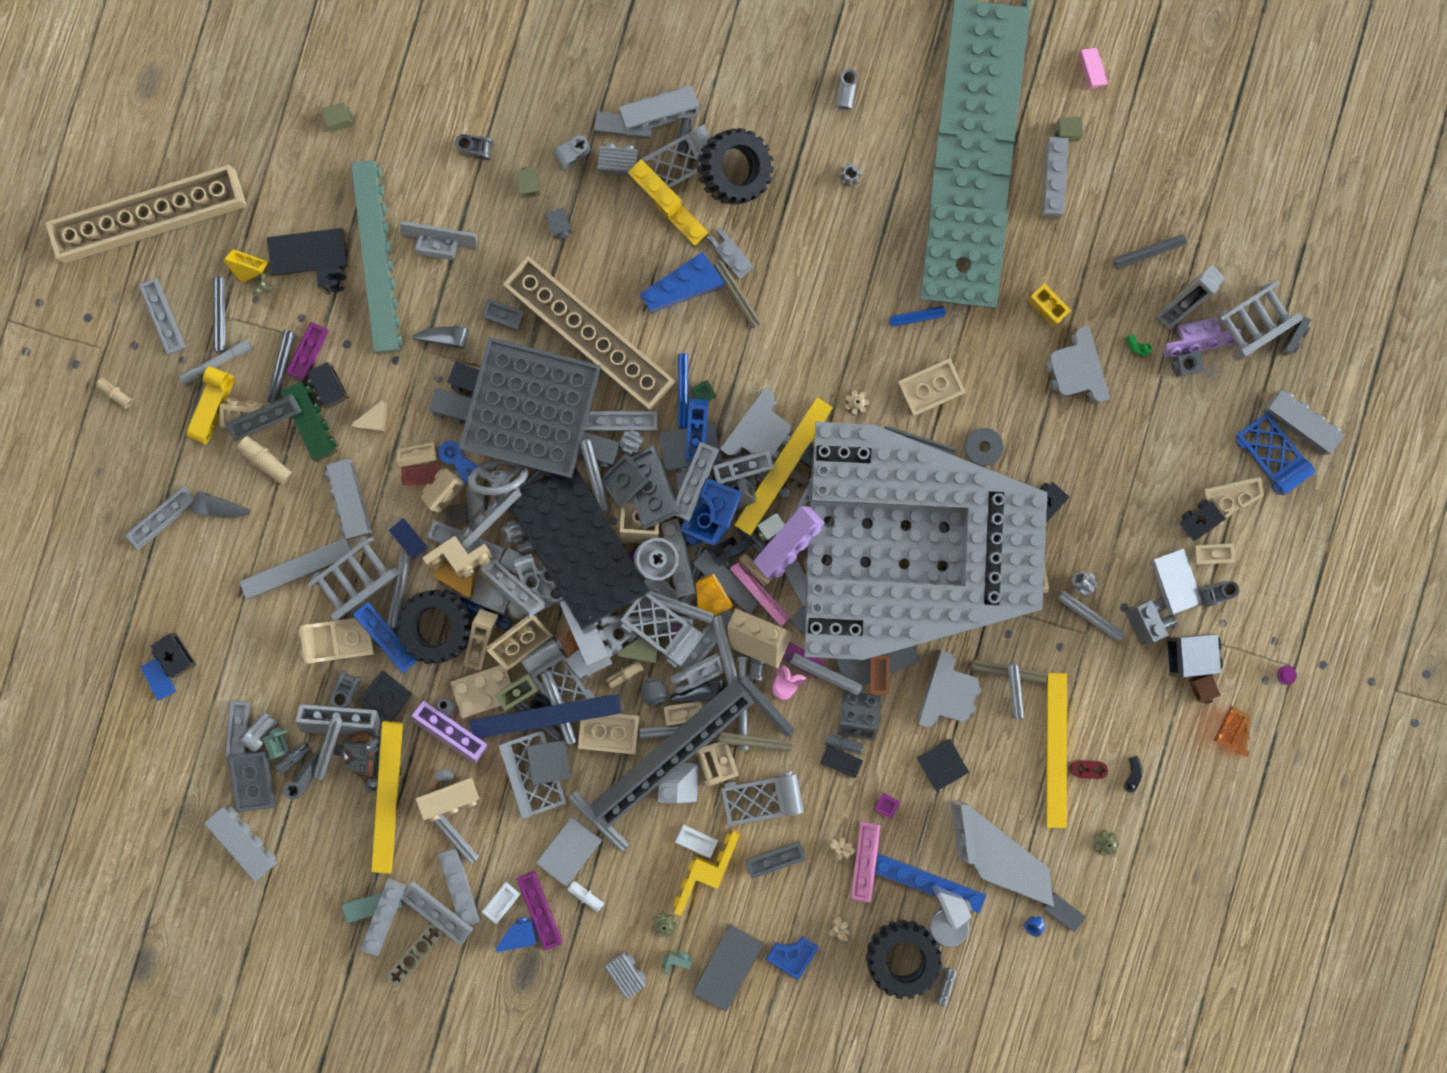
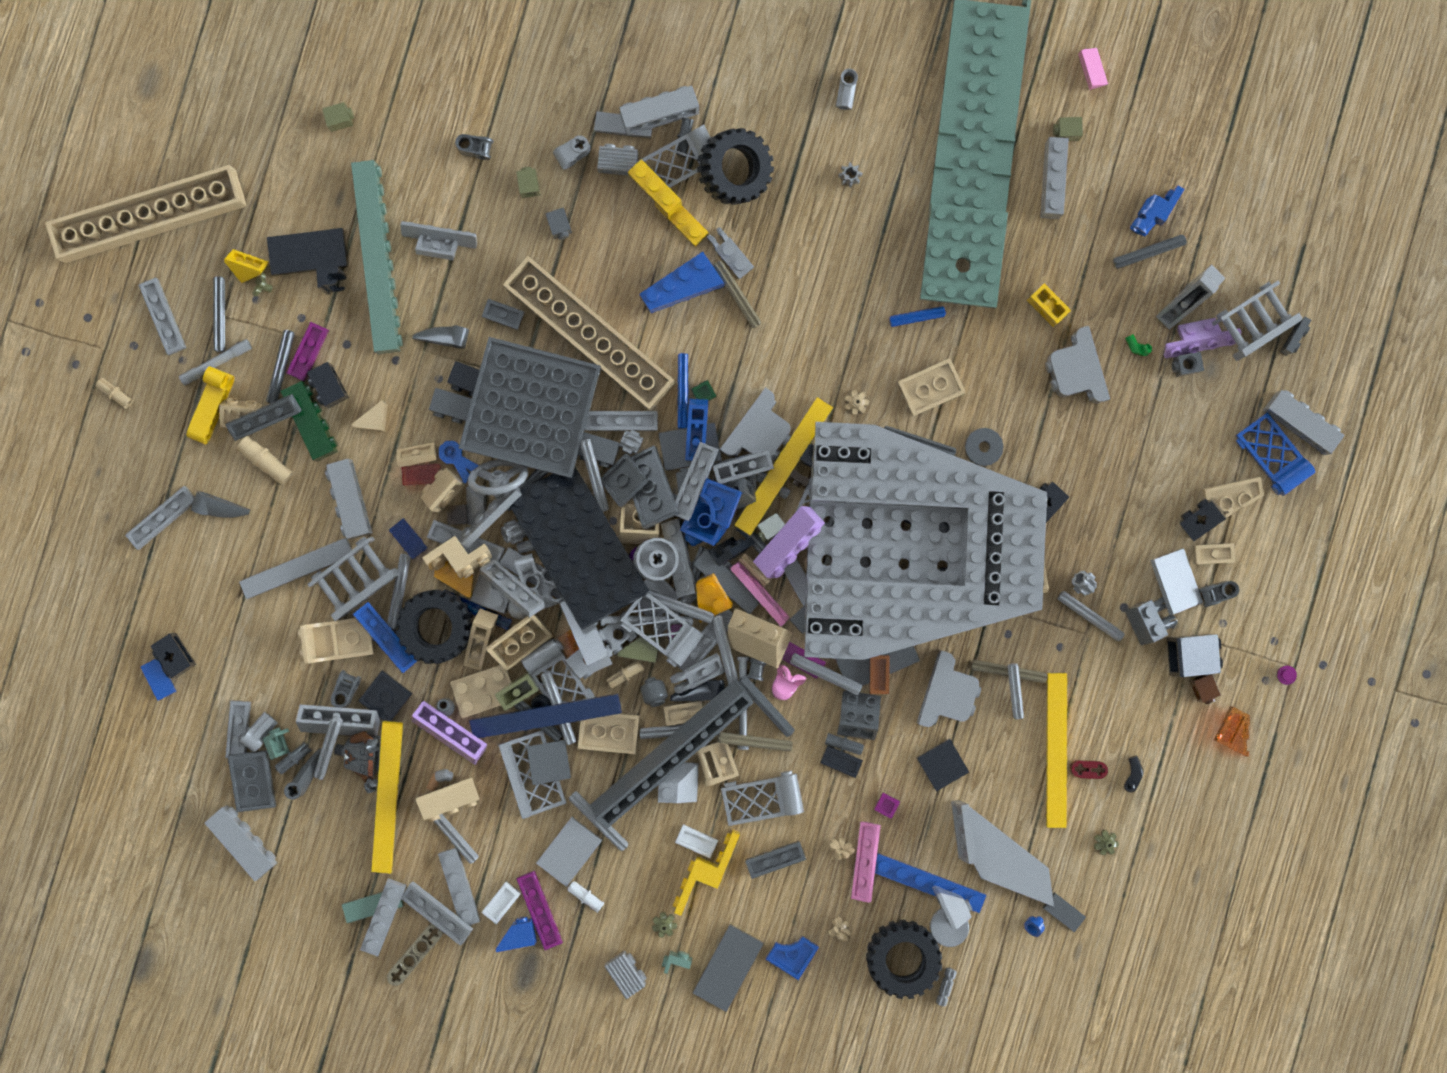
(1155, 211): none -> blue plate

